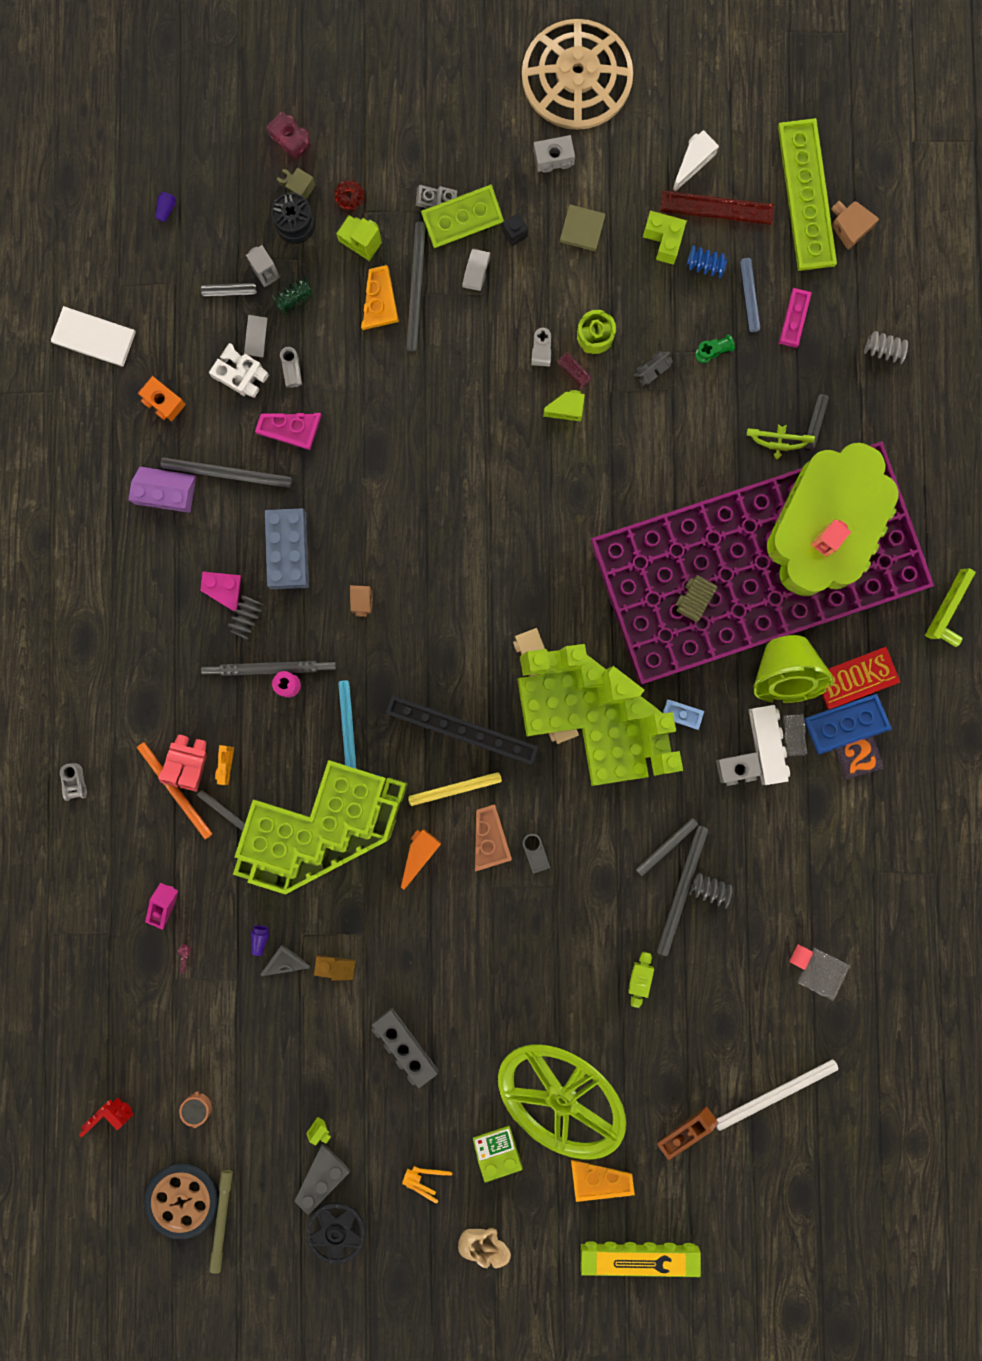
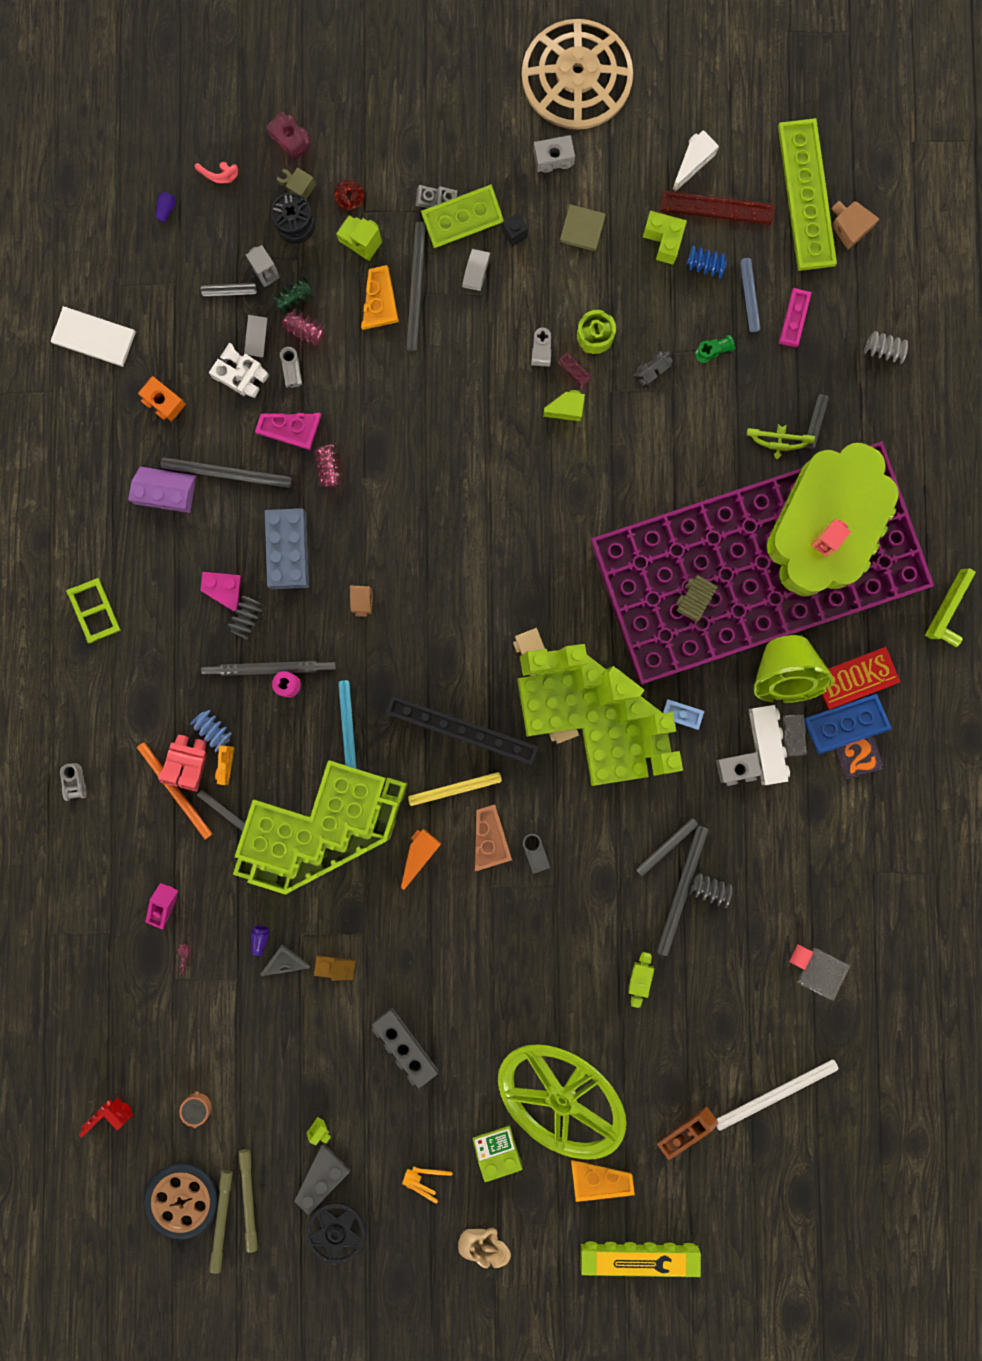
(92, 638): none -> lime window
(211, 730): none -> medium blue piece
(228, 173): none -> coral piece
(250, 1232): none -> olive piece
(303, 327): none -> clear pink piece
(327, 467): none -> clear pink piece

